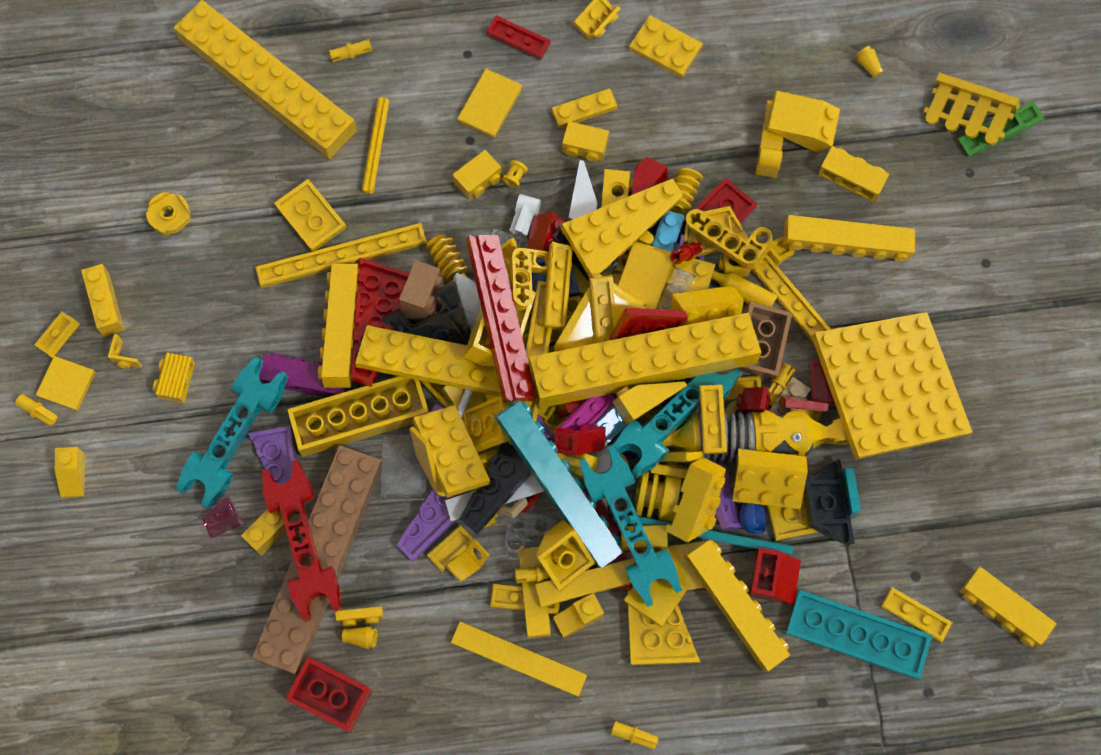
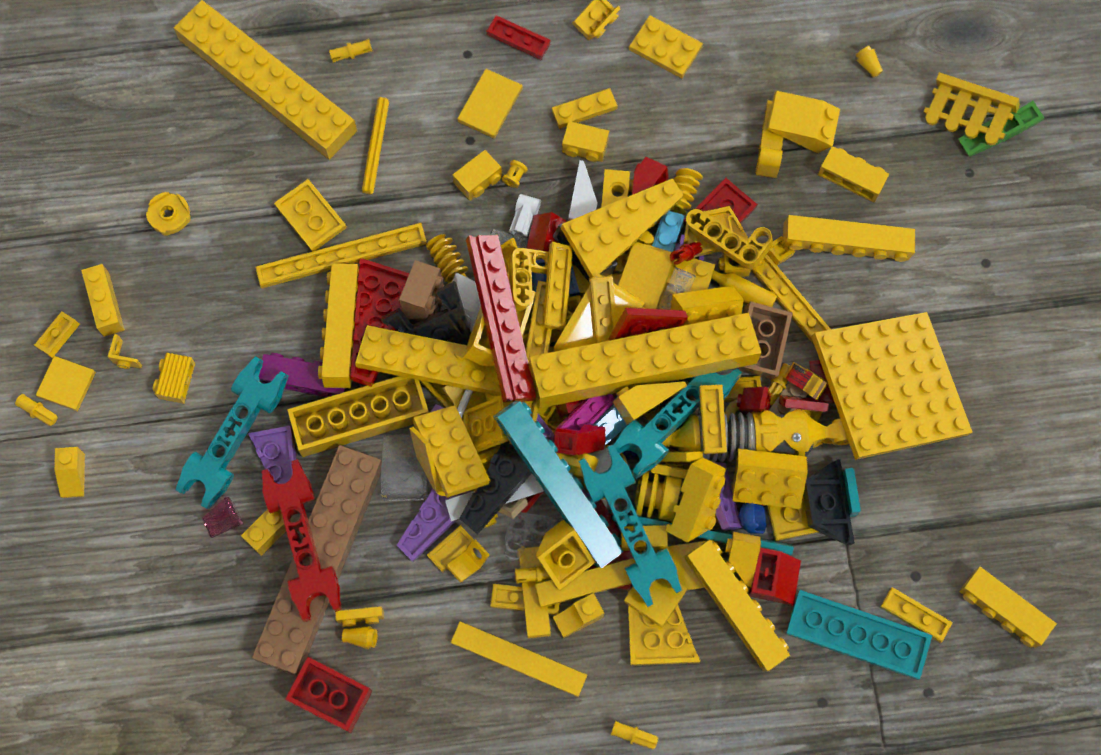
(744, 554): none -> yellow slope
(806, 380): none -> leg

